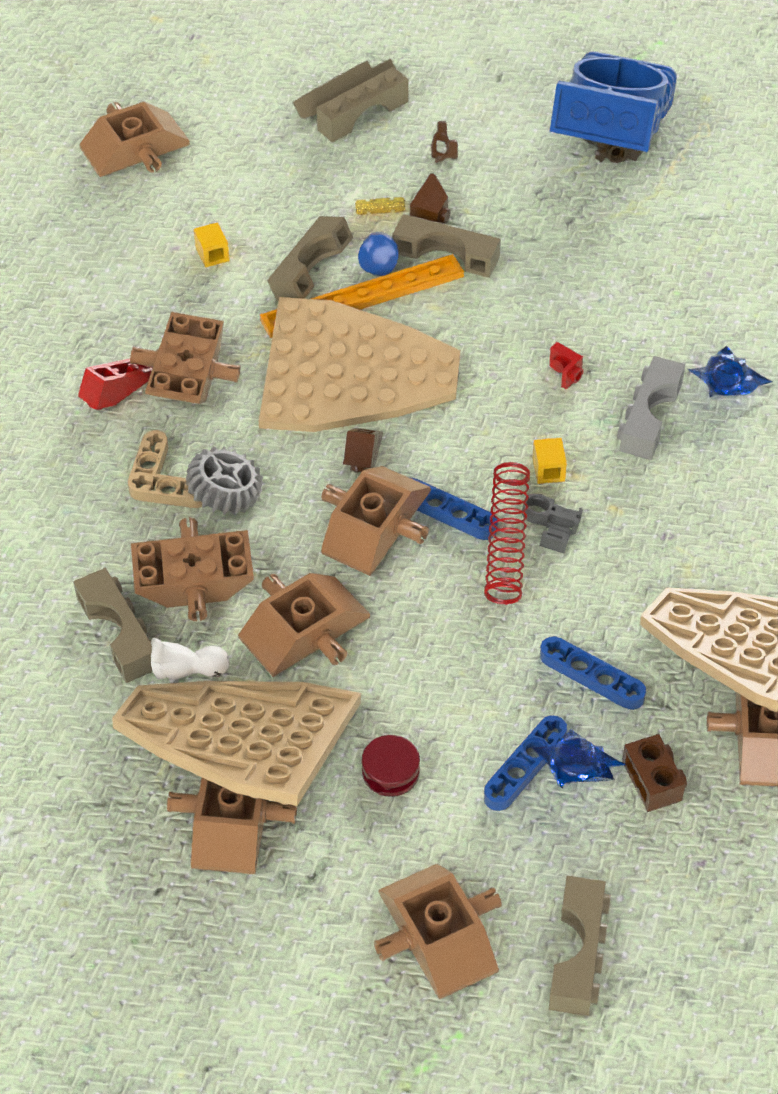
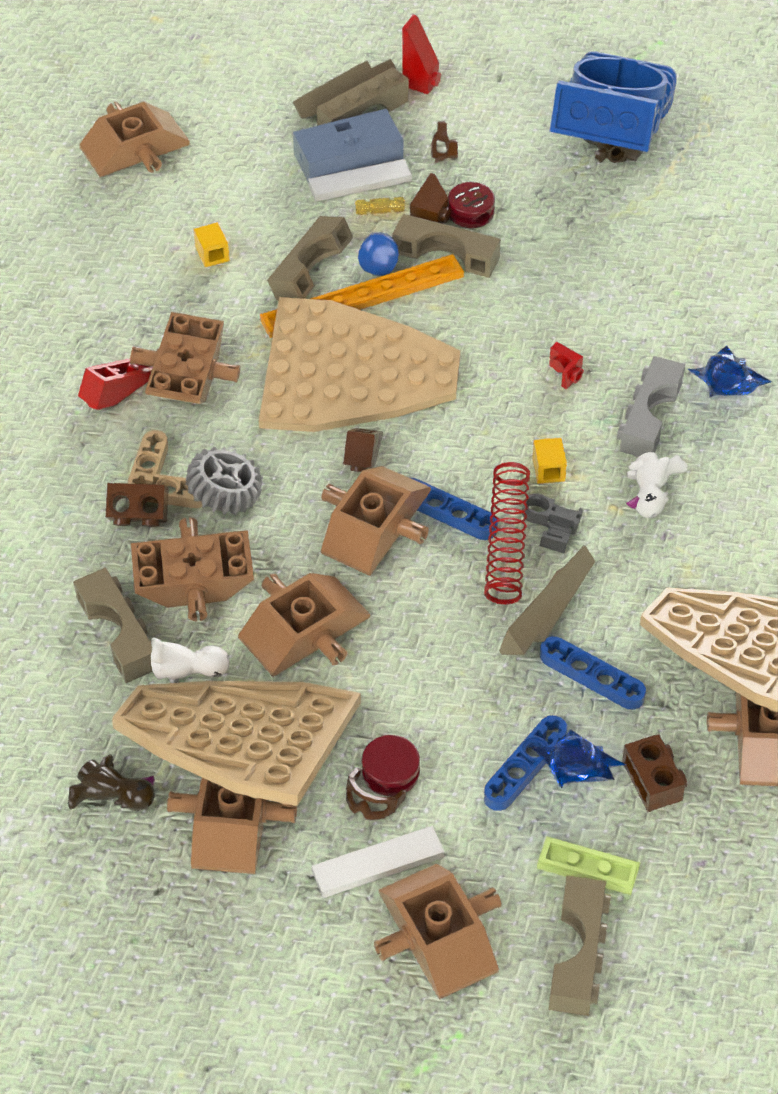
(106, 783): none -> dark brown animal
(138, 496): none -> reddish brown brick
(348, 144): none -> sand blue brick
(360, 180): none -> white tile
(377, 861): none -> white tile
(392, 801): none -> reddish brown helmet
(418, 58): none -> red slope
(471, 204): none -> dark red head
(545, 610): none -> dark tan wedge
(583, 862): none -> yellowish green tile
(651, 476): none -> white animal

